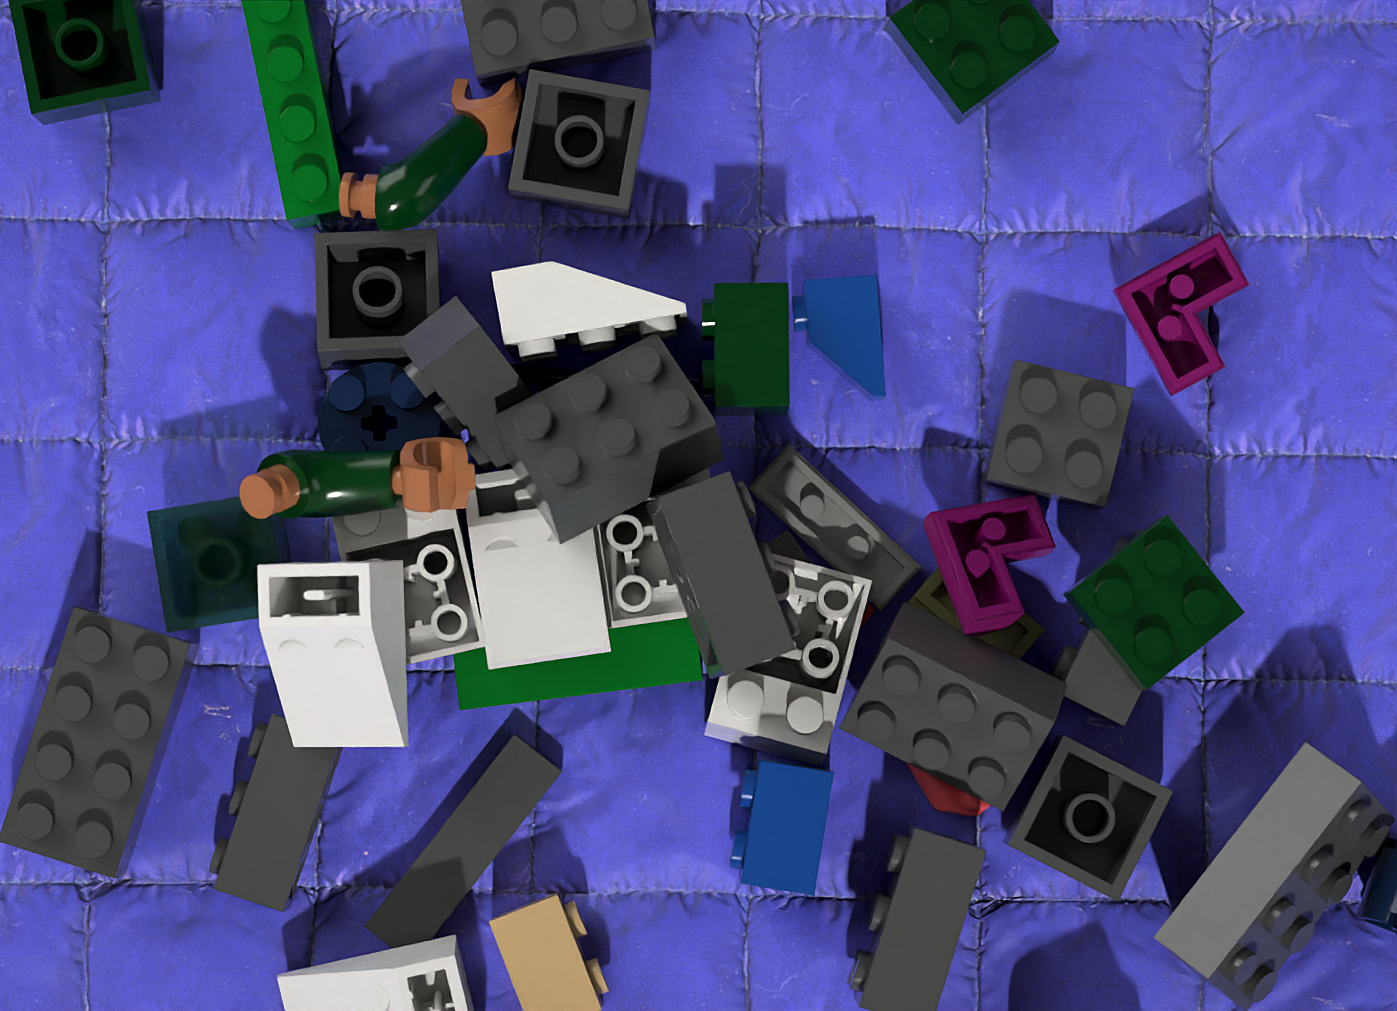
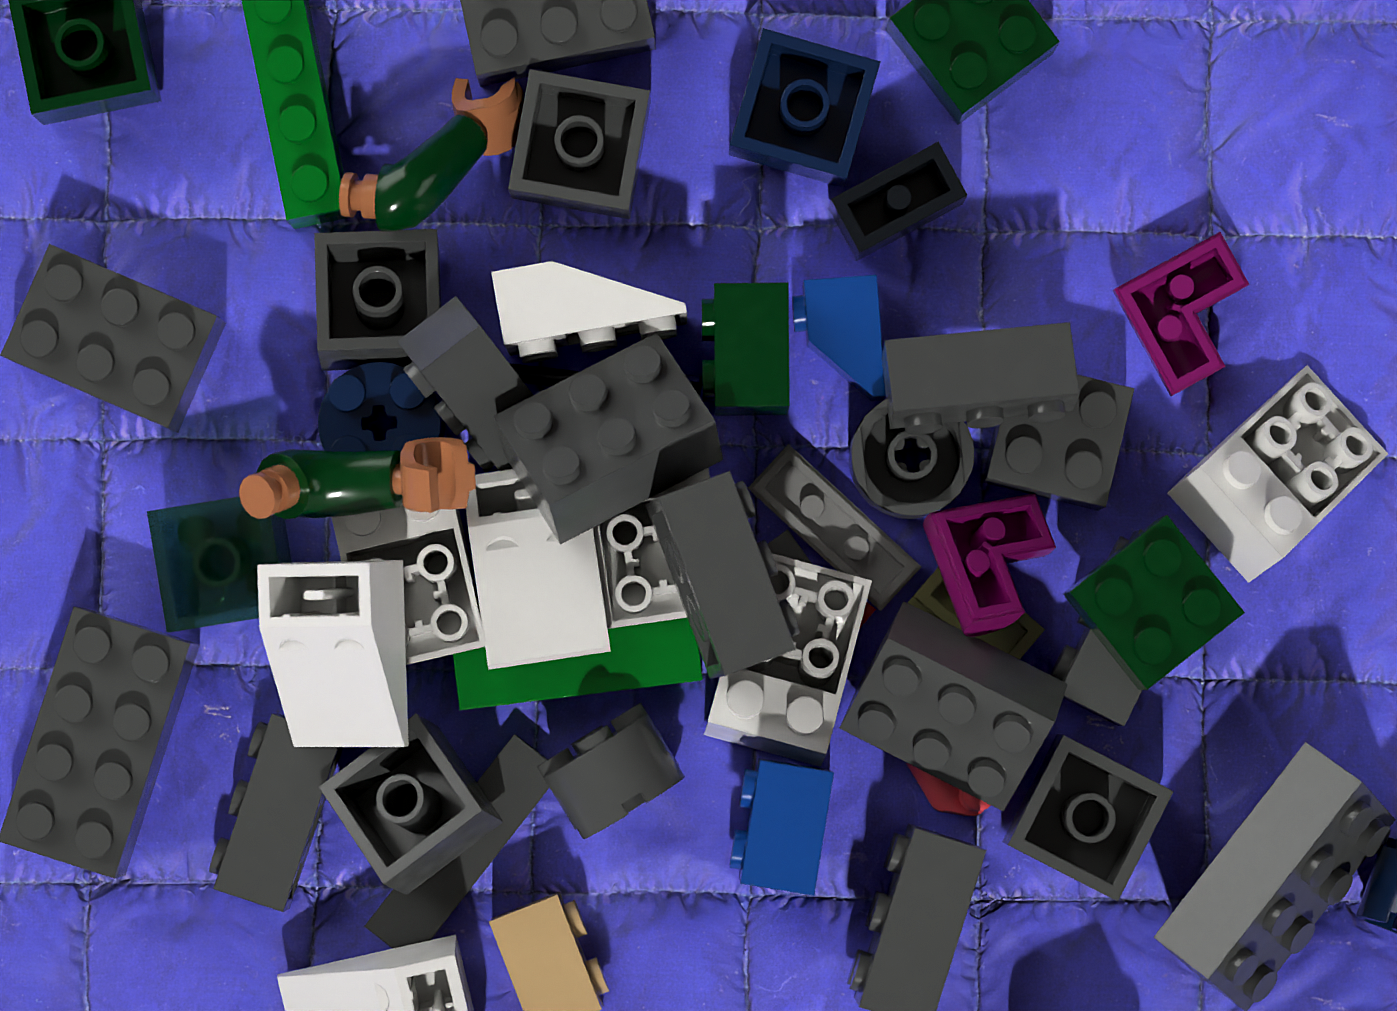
(113, 338): none -> dark grey brick
(411, 806): none -> dark grey brick
(611, 772): none -> dark grey brick
(803, 108): none -> dark blue brick
(890, 485): none -> dark grey brick
(897, 201): none -> black brick
(980, 377): none -> dark grey brick
(1278, 474): none -> white slope

